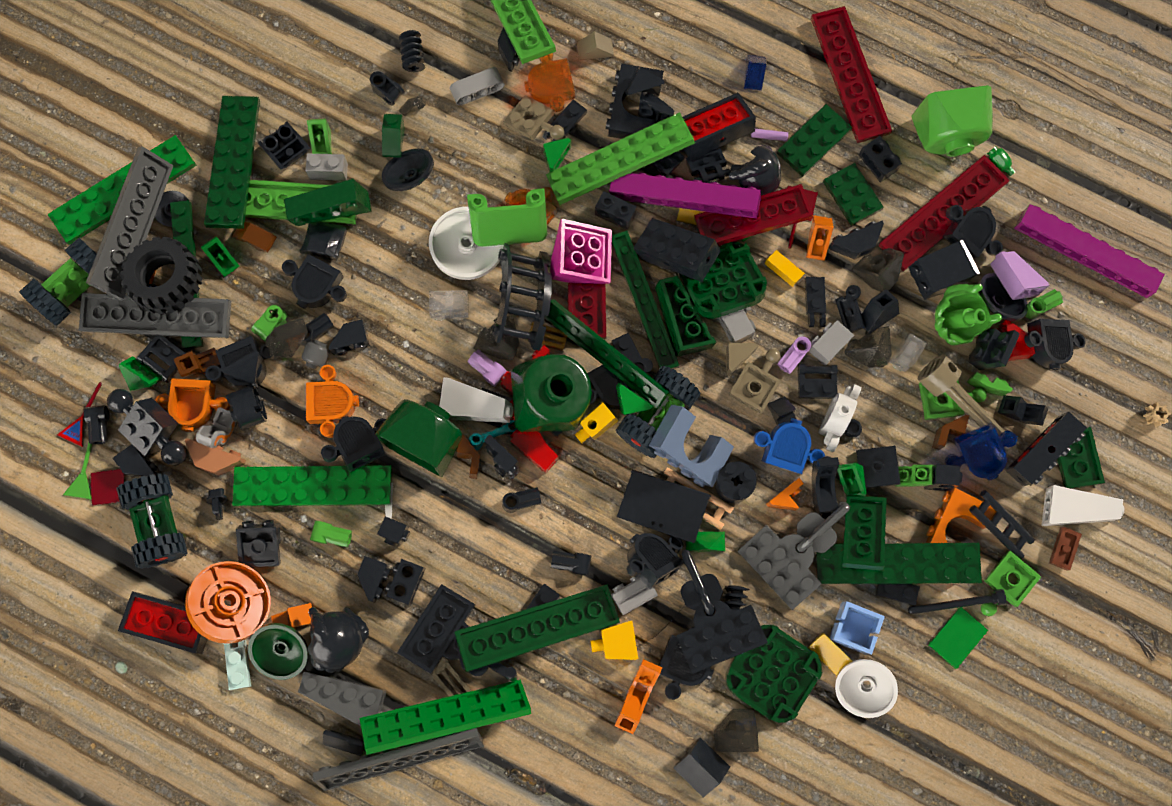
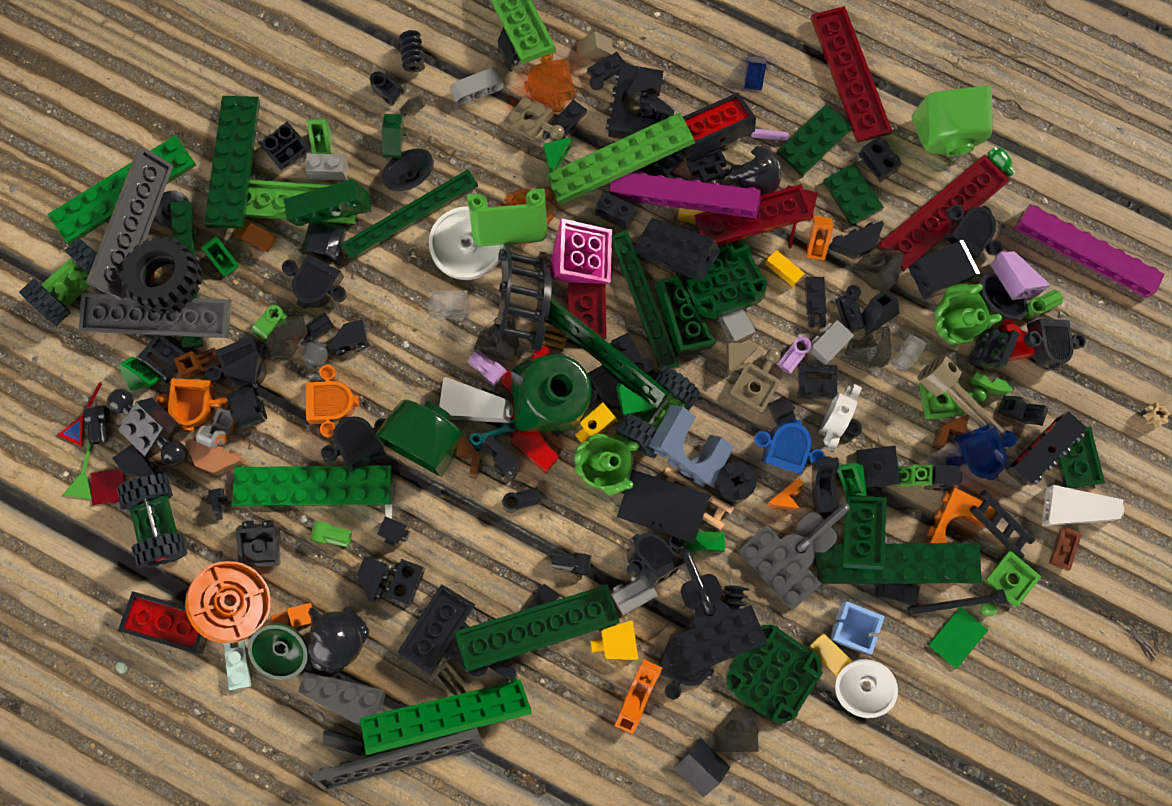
(409, 214): none -> dark green plate
(604, 70): none -> black hinge
(606, 462): none -> bright green piece

